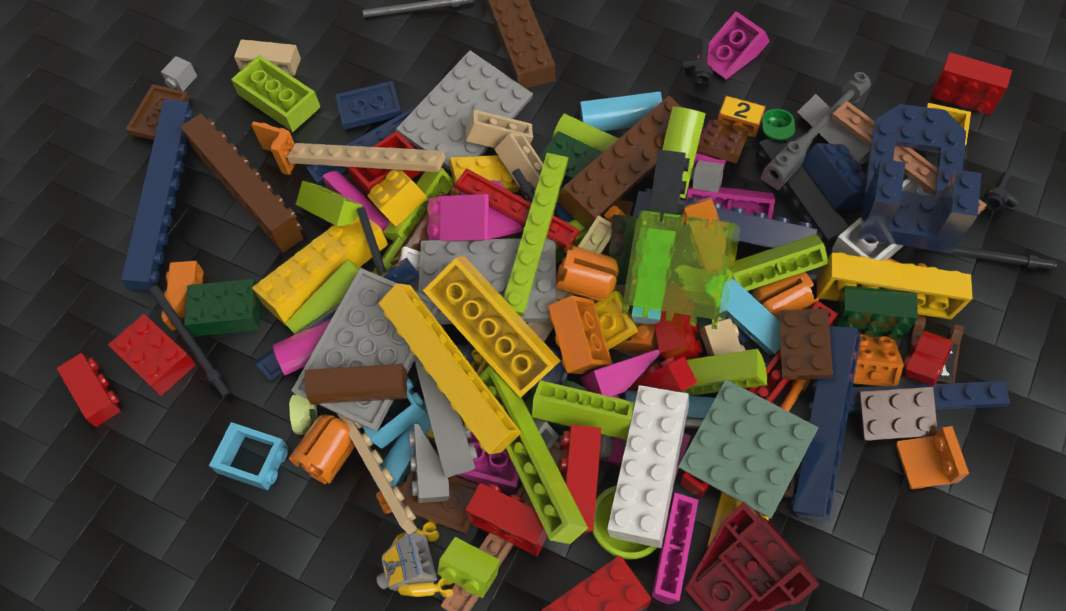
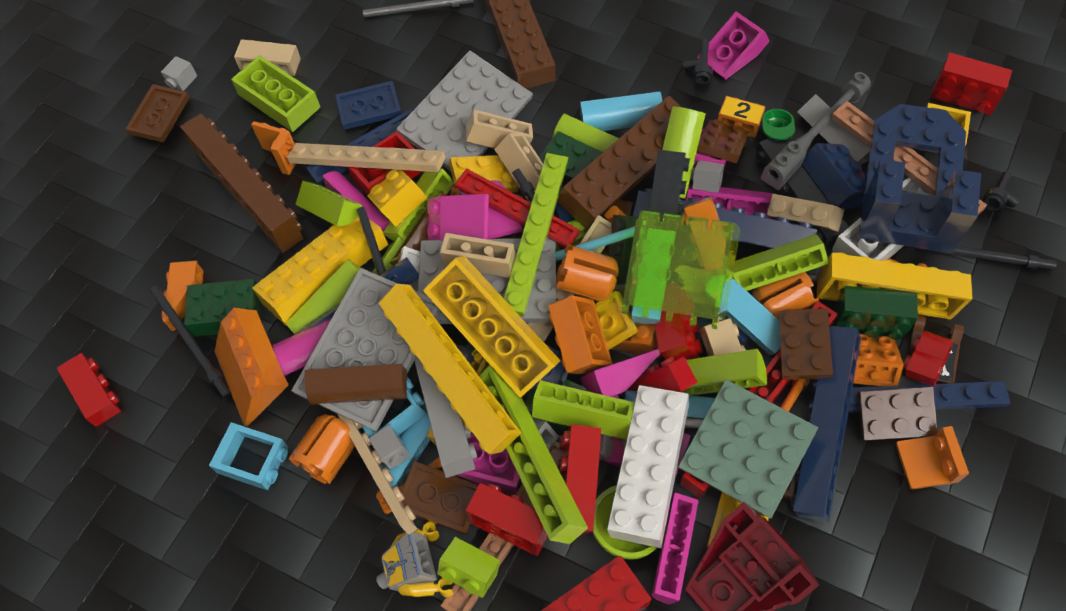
(152, 354): red brick -> none
(157, 198): dark blue brick -> none
(248, 363): none -> orange slope
(301, 414): yellowish green rock -> none
(389, 447): none -> light grey brick
(430, 481): light grey slope -> none
(486, 255): none -> tan brick
(599, 242): none -> bar
(800, 210): none -> tan brick

